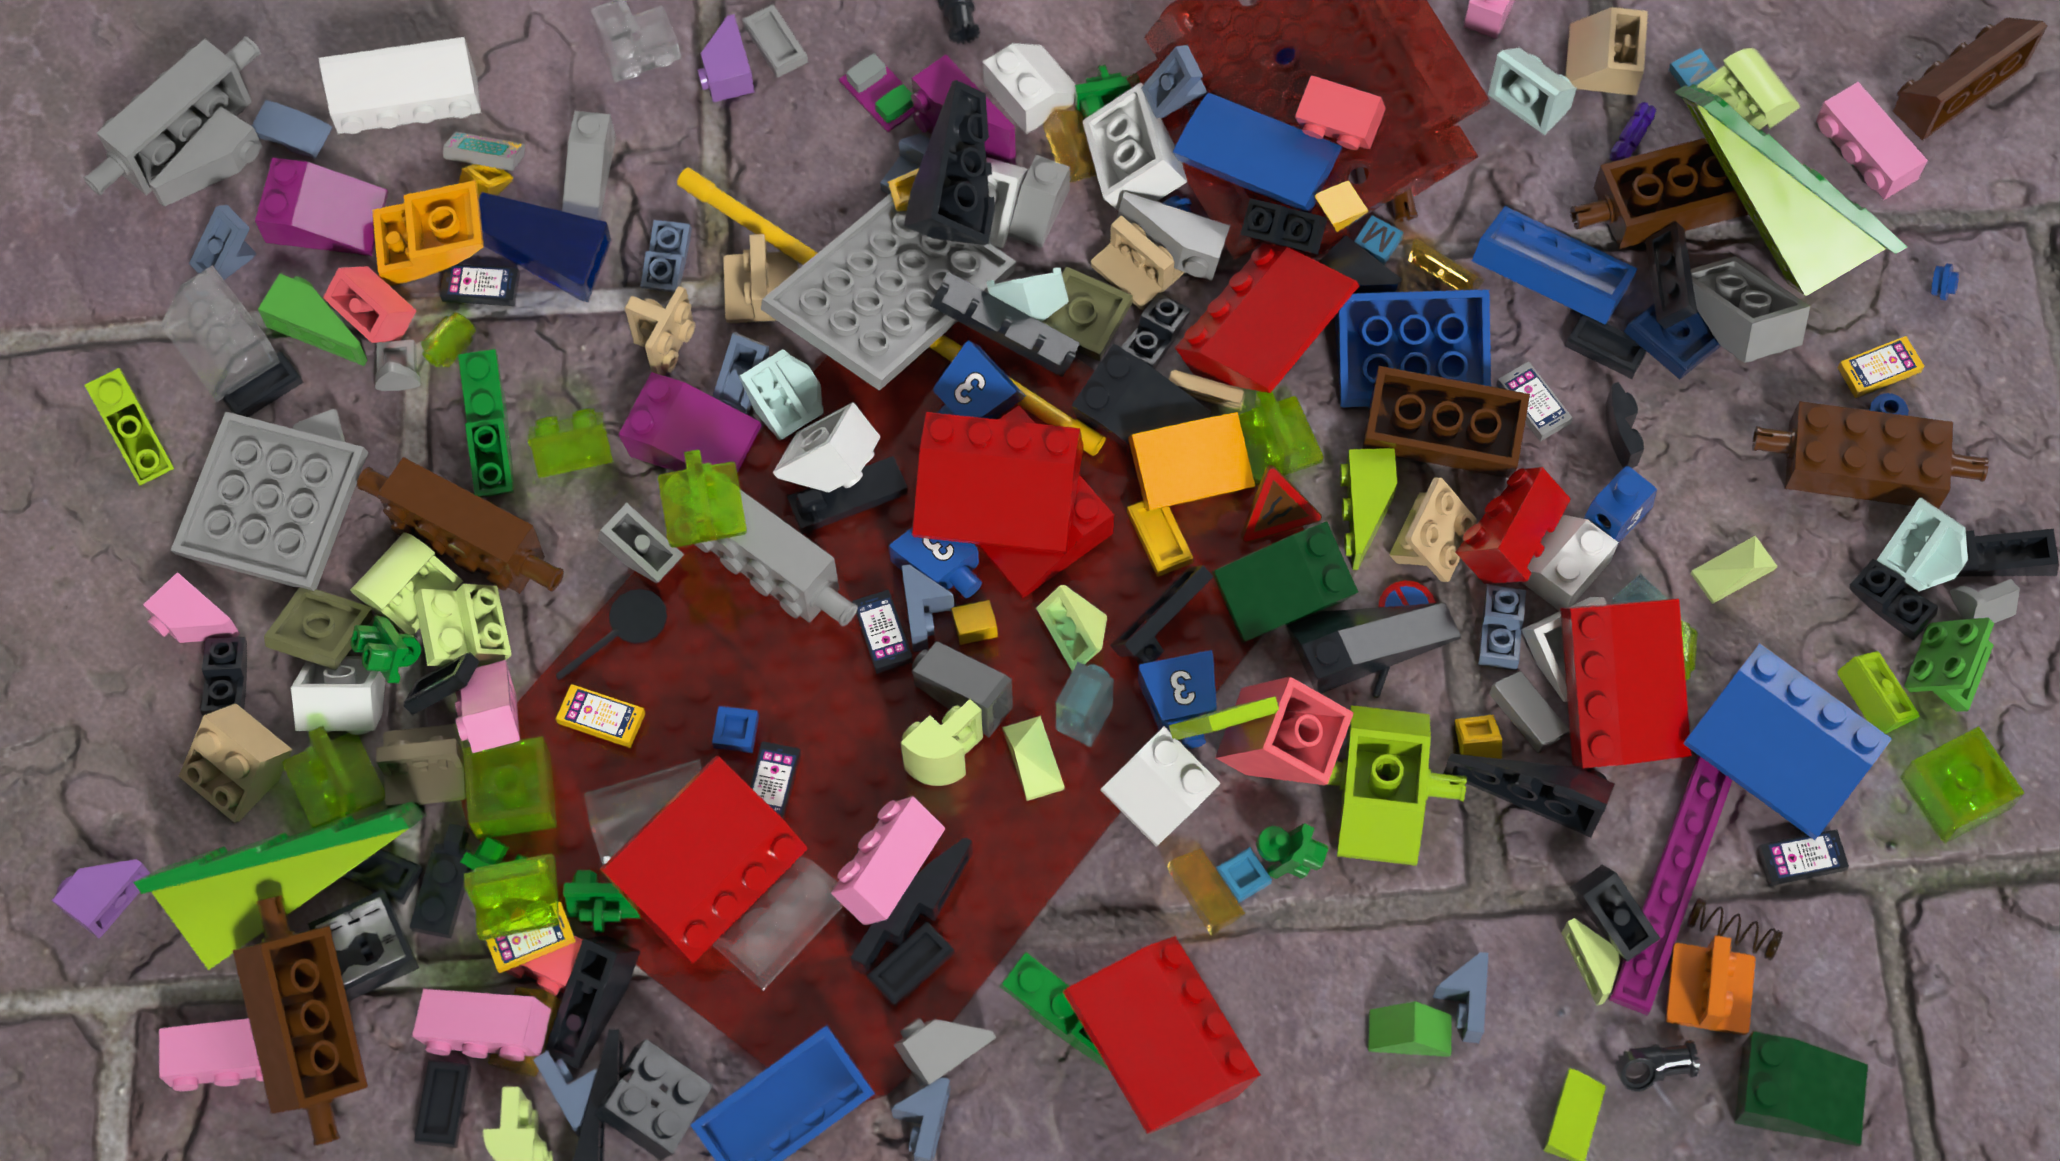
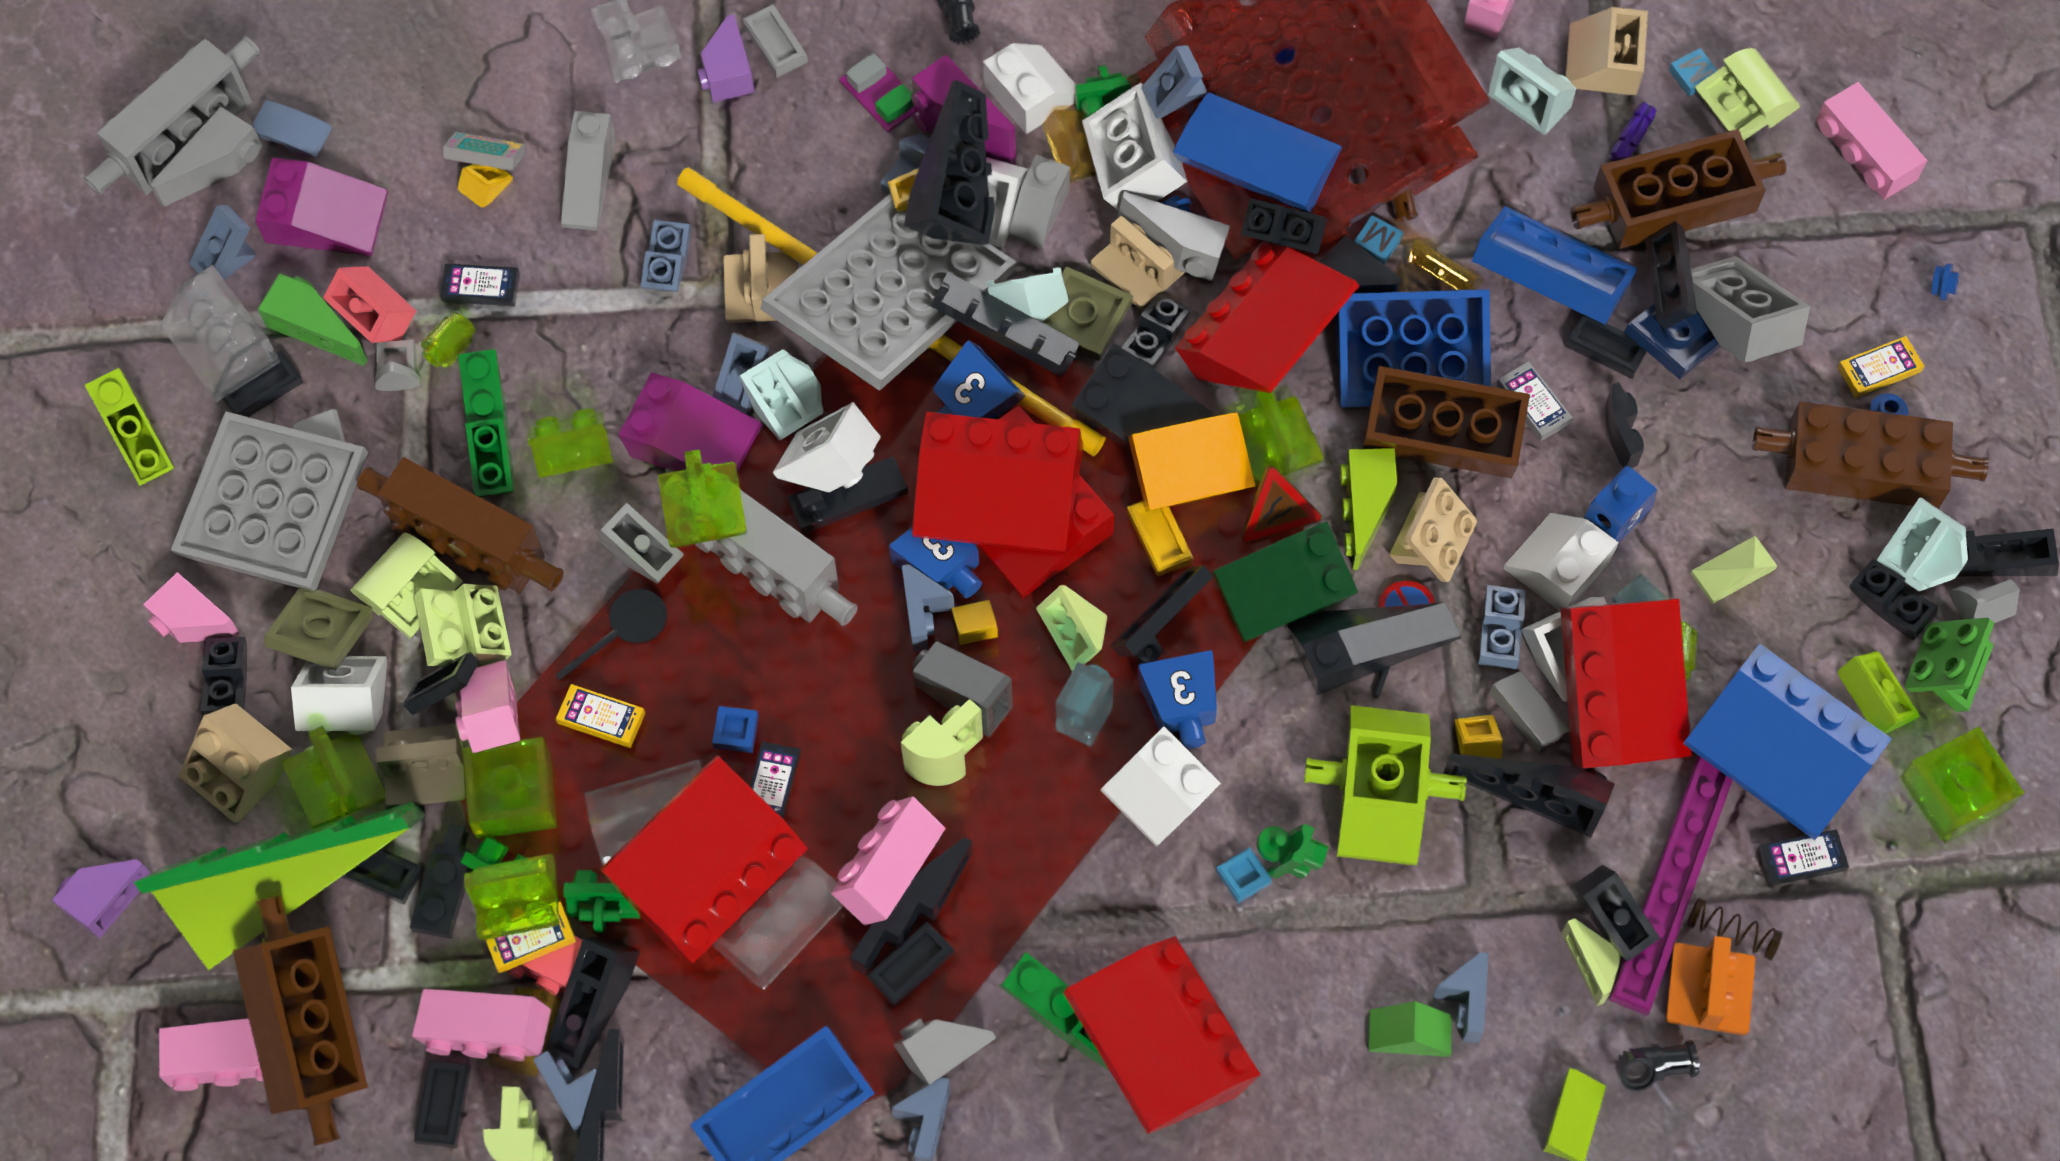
(377, 922): piece -> none
(385, 648): green hips -> none
(400, 85): white slope -> none
(427, 232): light orange slope -> none
(546, 242): clear blue slope -> none
(632, 1104): piece -> none
(661, 329): tan bracket -> none
(882, 631): tile -> none
(1033, 758): yellowish green slope -> none
(1205, 890): clear yellow slope -> none
(1209, 390): tan tile -> none
(1224, 718): lime tile -> none
(1292, 744): coral slope -> none
(1340, 113): coral brick -> none
(1341, 205): yellow slope -> none
(1513, 527): red wedge -> none
(1796, 210): piece -> none
(1800, 1089): dark green slope -> none
(1967, 74): reddish brown slope -> none

